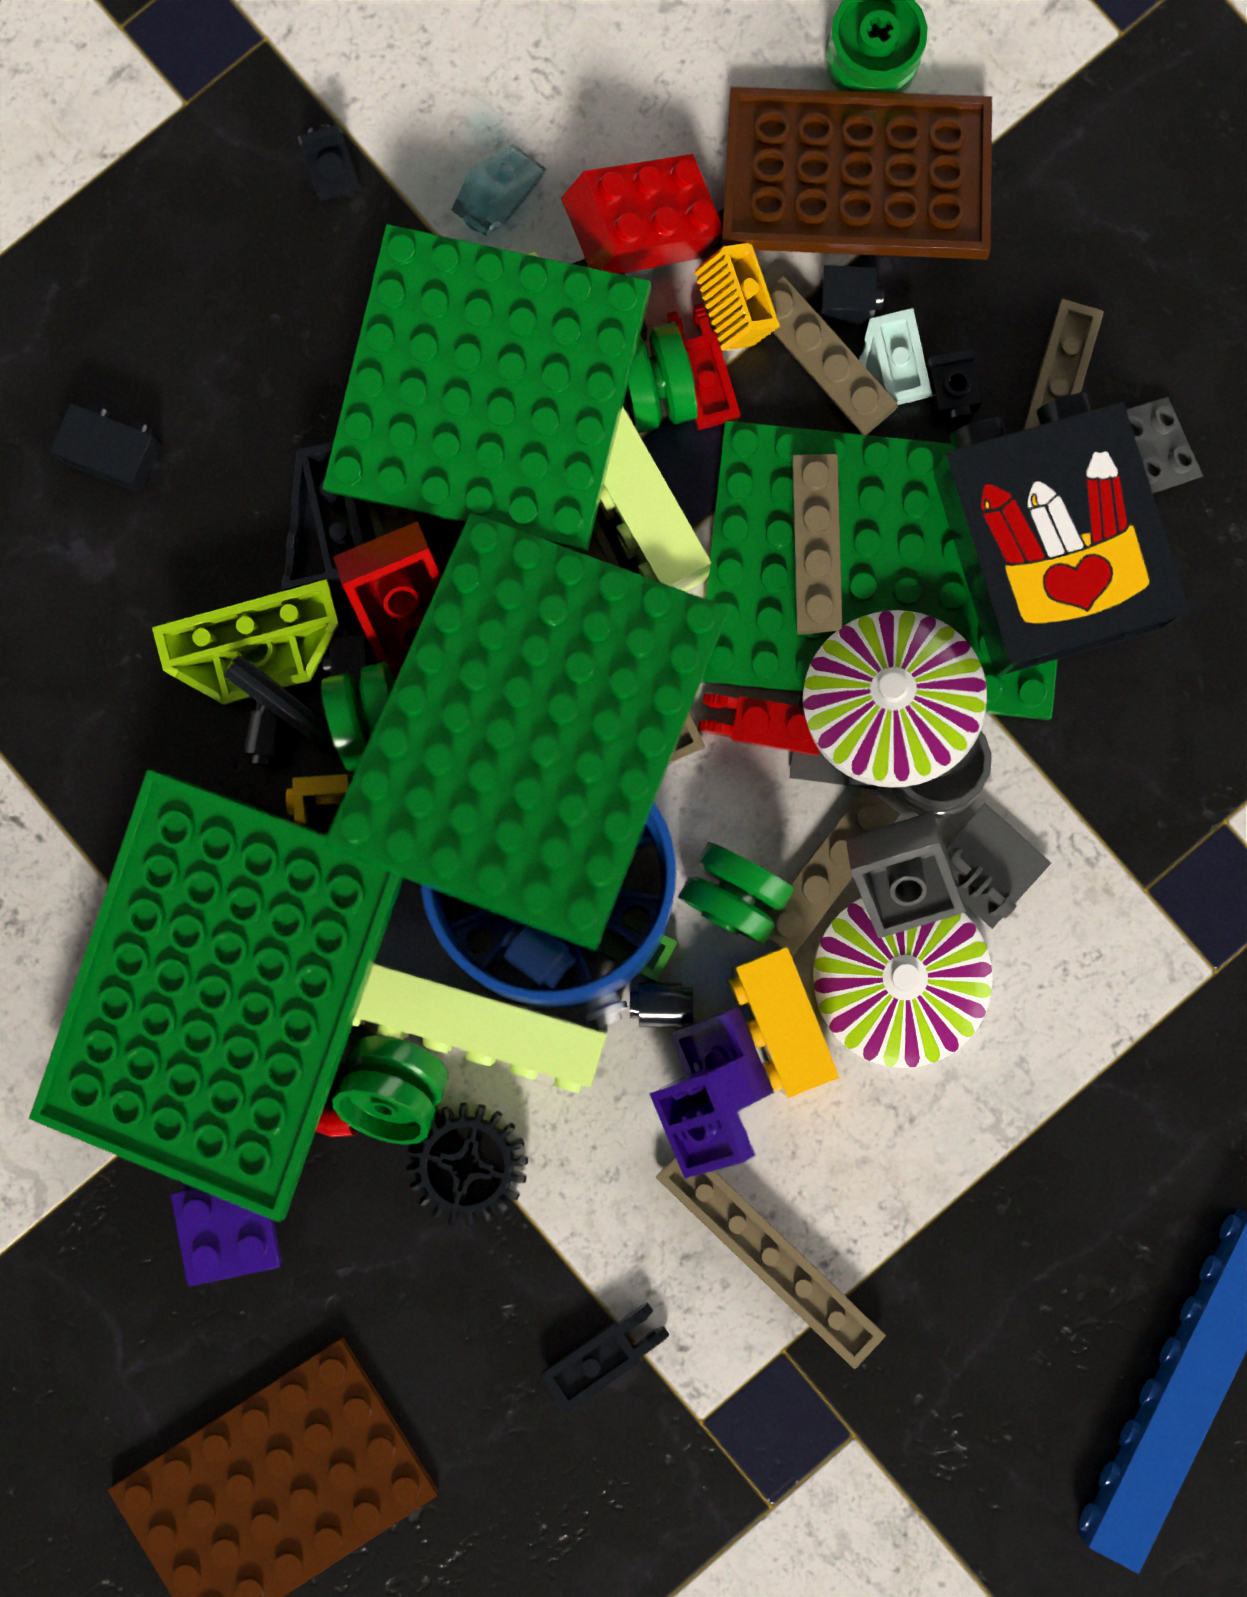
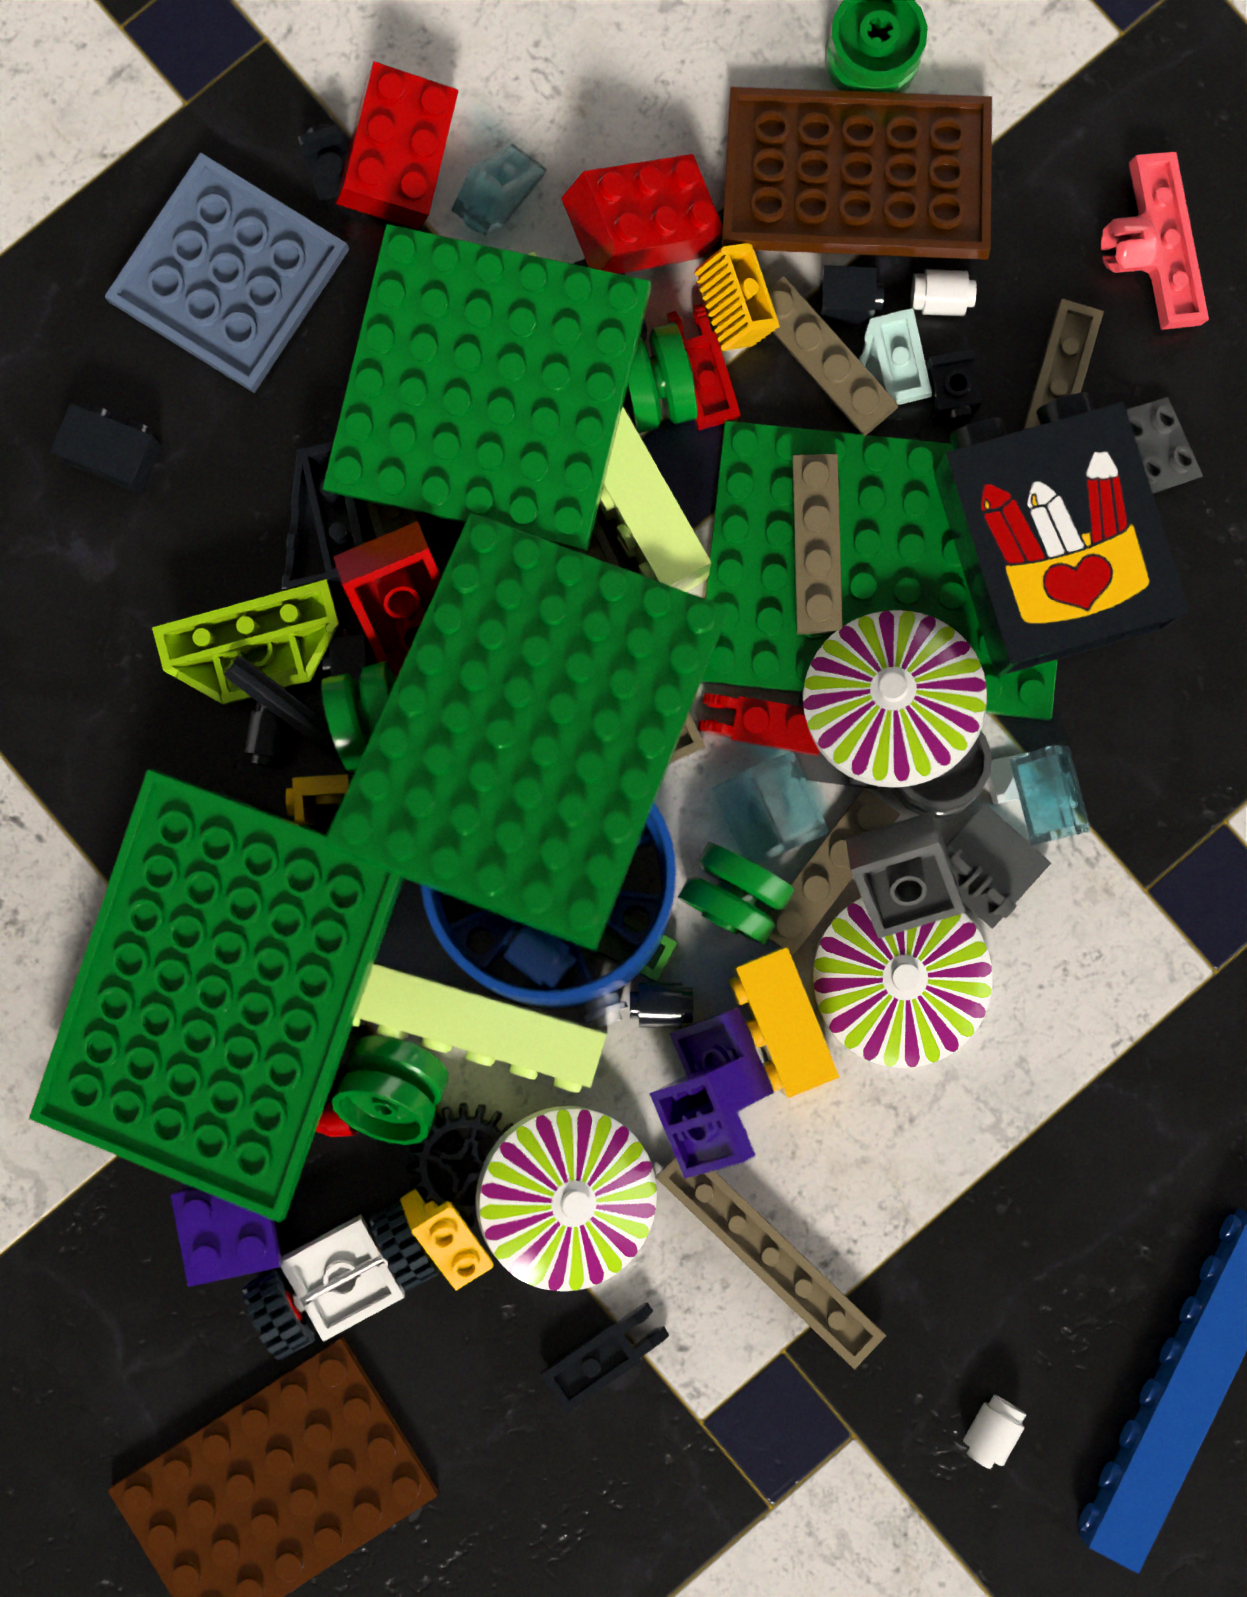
(227, 272): none -> sand blue plate
(337, 1281): none -> plate
(397, 146): none -> red brick
(446, 1239): none -> yellow bracket
(566, 1198): none -> dish
(770, 809): none -> clear light blue slope
(943, 292): none -> white brick
(994, 1432): none -> white brick
(1002, 781): none -> white slope
(1050, 794): none -> clear light blue slope
(1159, 241): none -> coral plate

